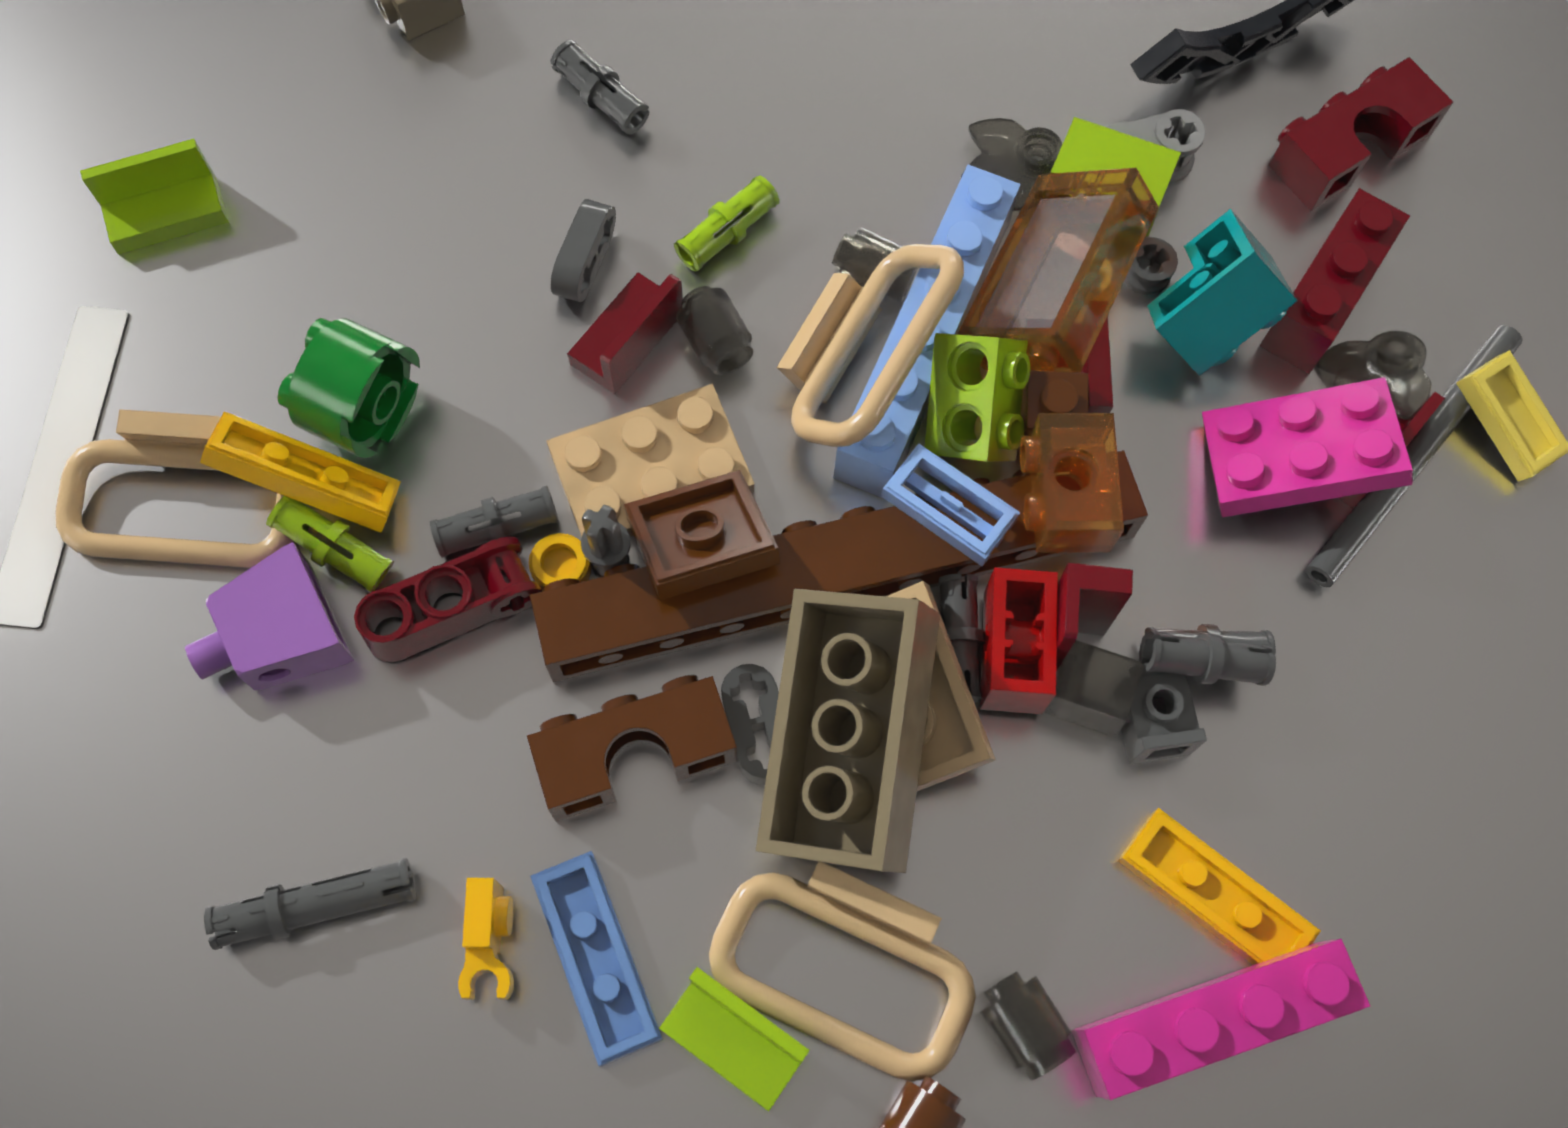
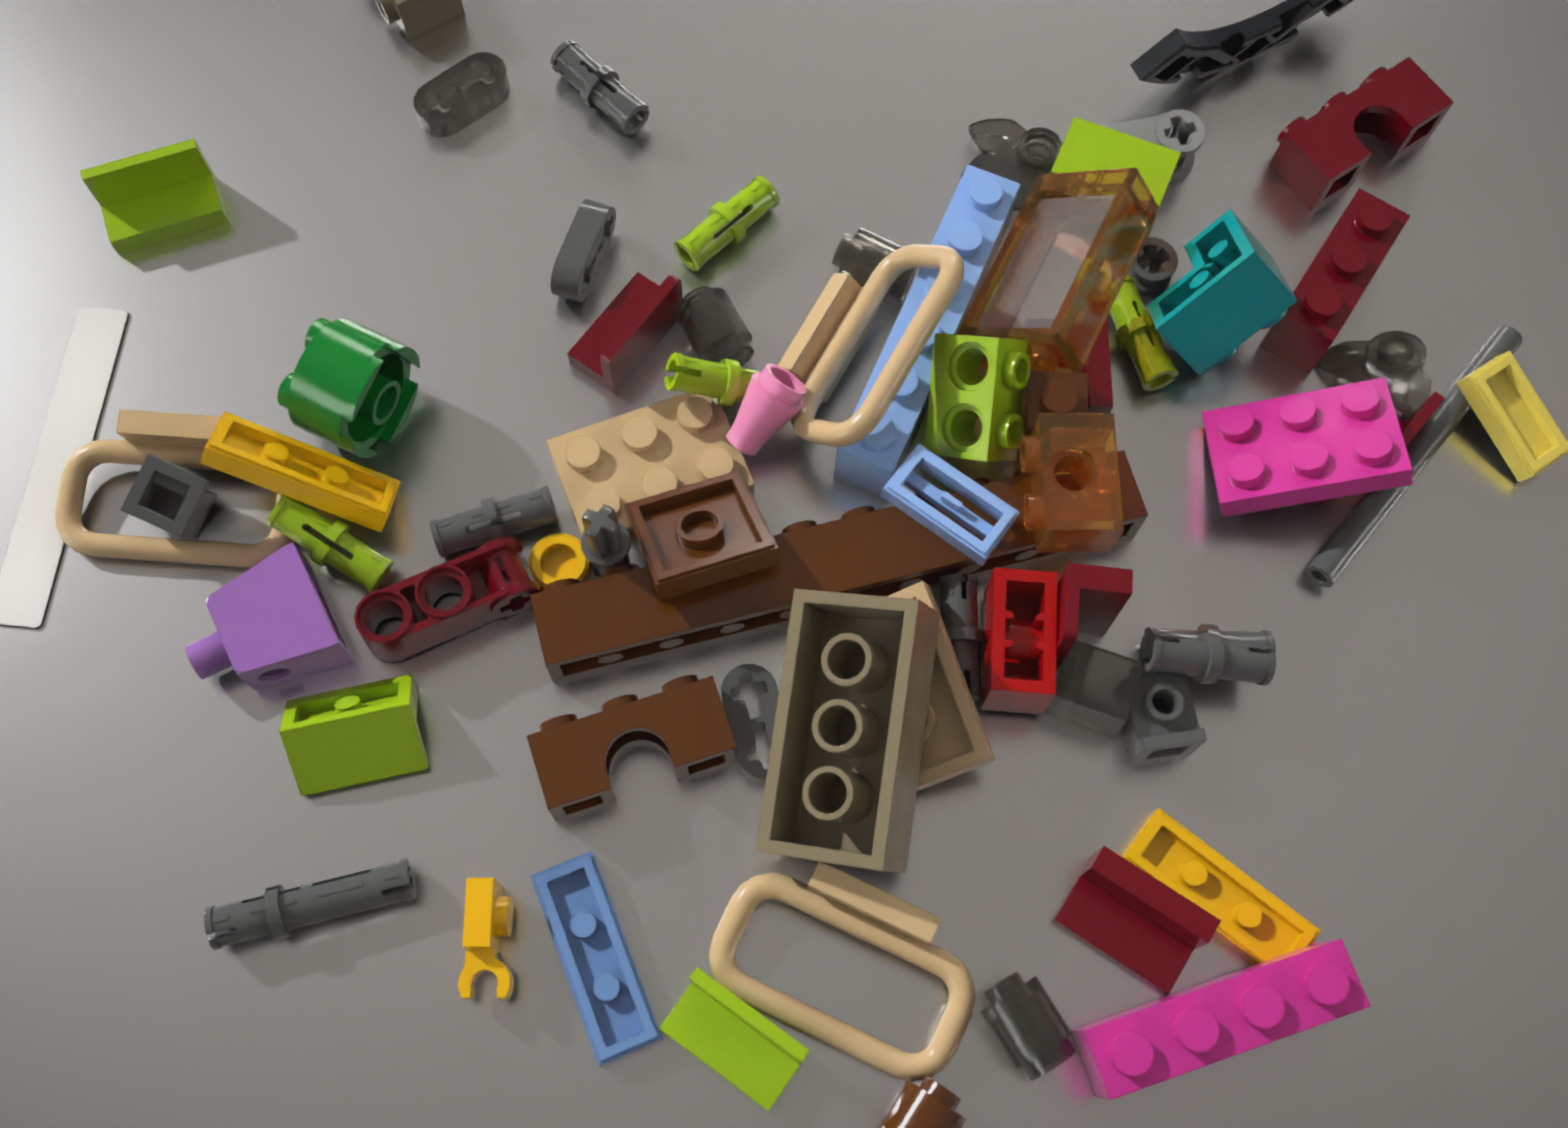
(170, 497): none -> dark grey brick
(353, 735): none -> lime panel
(462, 94): none -> clear smoke beam
(722, 381): none -> lime pin
(767, 406): none -> bright pink cone
(1134, 919): none -> dark red panel
(1141, 339): none -> lime pin

